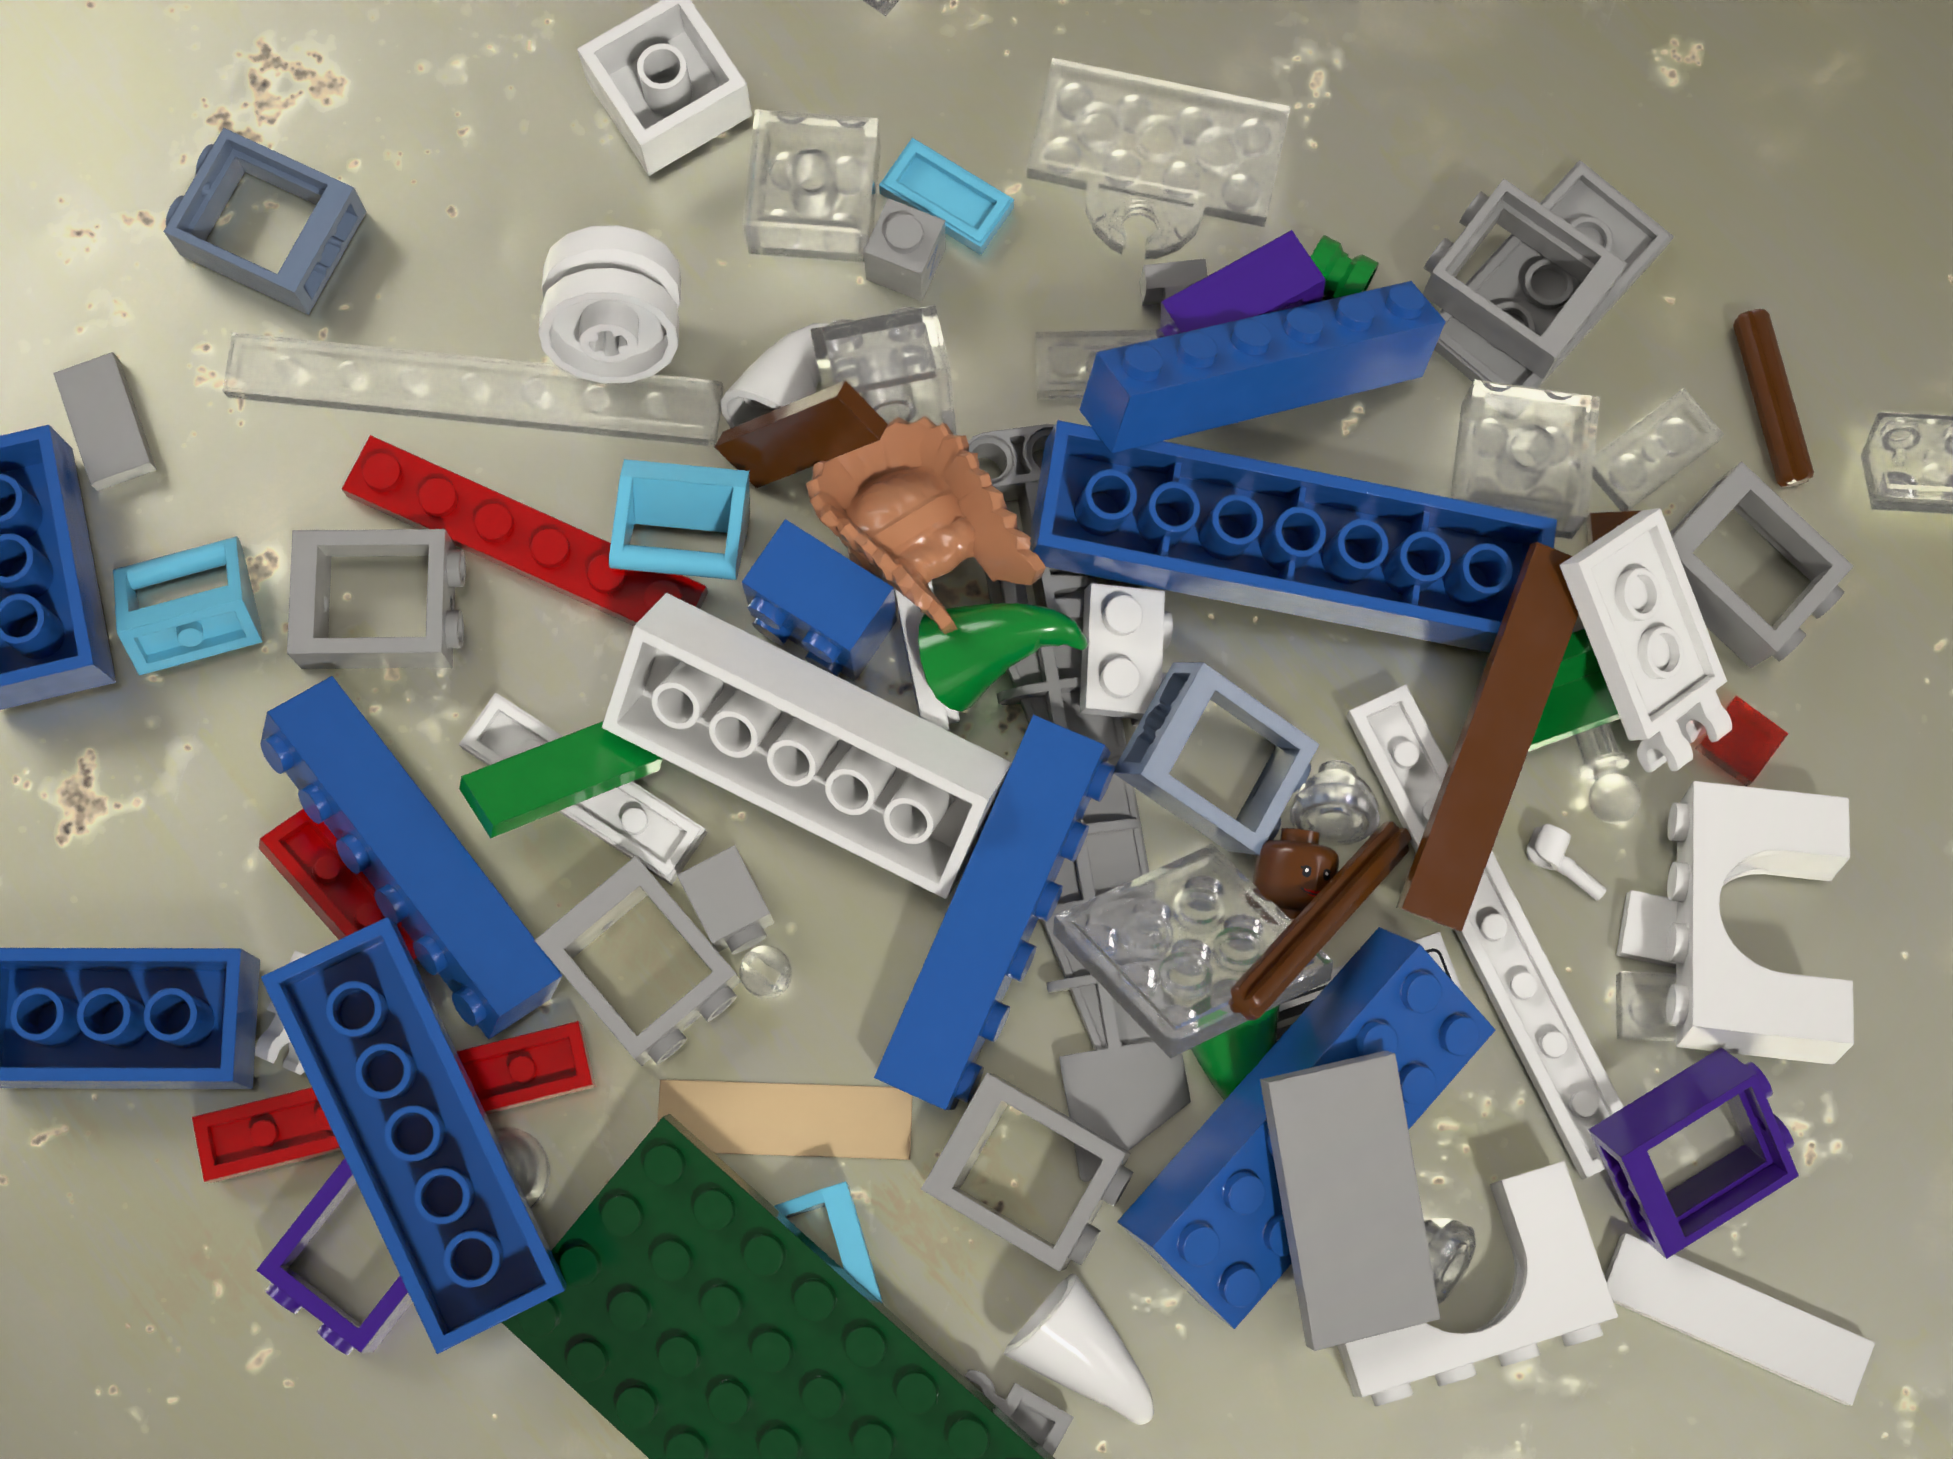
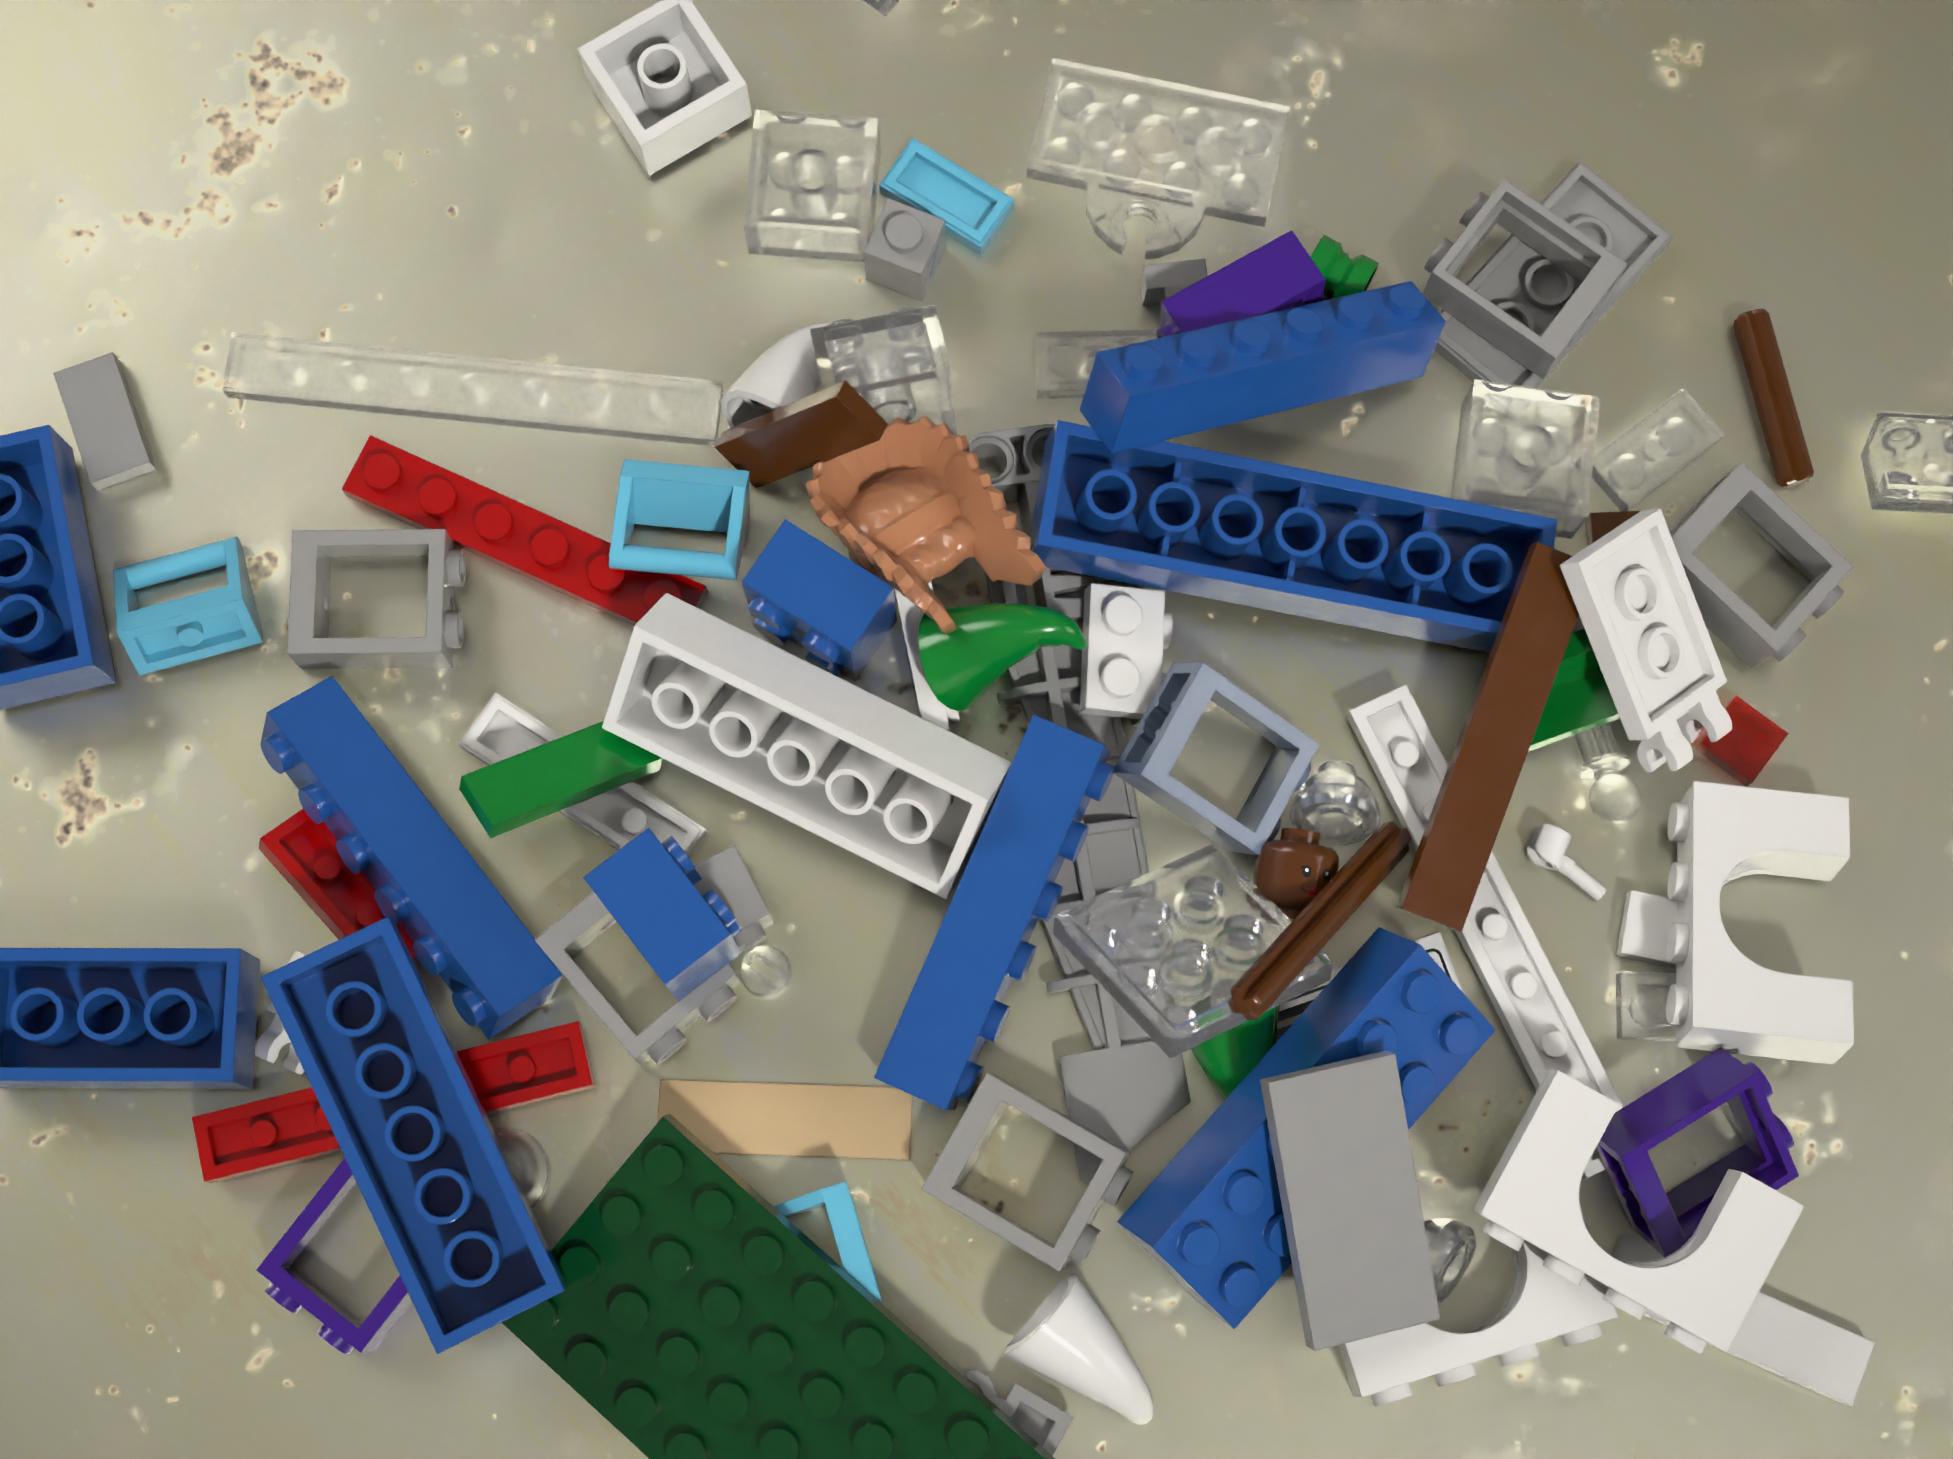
(315, 250): sand blue window -> none
(610, 304): white wheel -> none
(663, 914): none -> blue brick
(1697, 1288): none -> white arch

